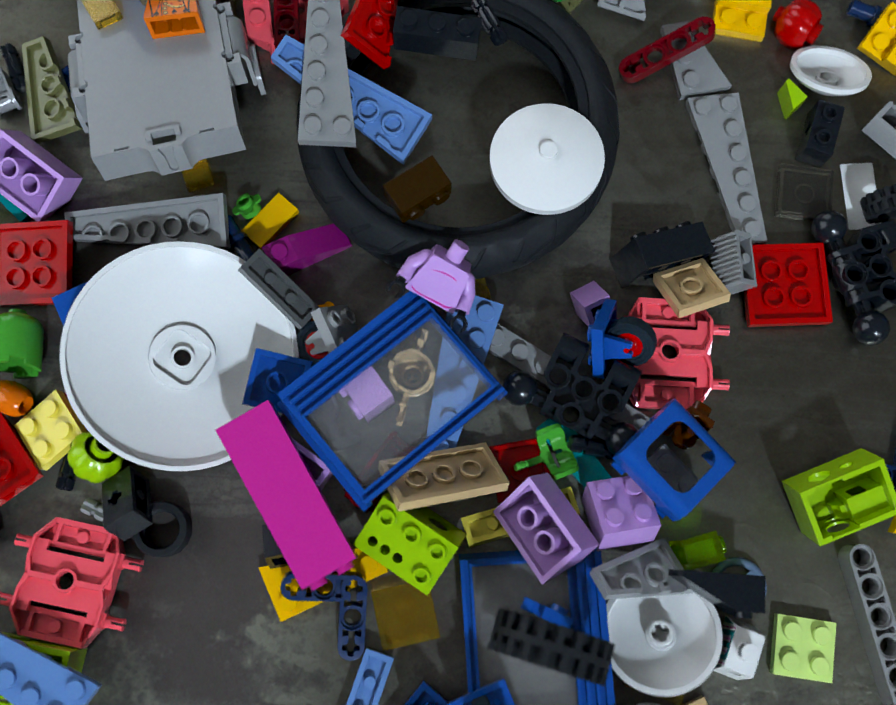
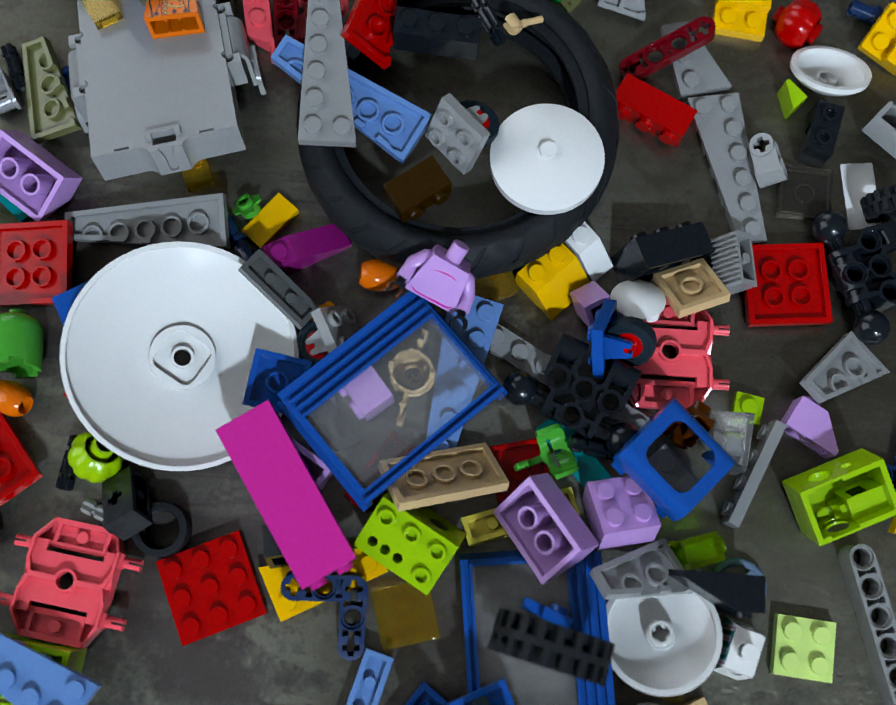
(50, 429): light yellow plate -> none
(211, 587): none -> red plate
(375, 275): none -> orange animal
(462, 130): none -> light grey plate
(502, 286): none -> clear yellow plate
(515, 25): none -> tan hand
(551, 280): none -> yellow slope
(589, 251): none -> white slope
(639, 300): none -> white dish
(653, 110): none -> red brick
(734, 434): none -> clear slope
(747, 483): none -> light grey plate
(748, 403): none -> lime plate
(768, 165): none -> light grey piece
(811, 426): none -> lavender slope
(842, 369): none -> light grey wing

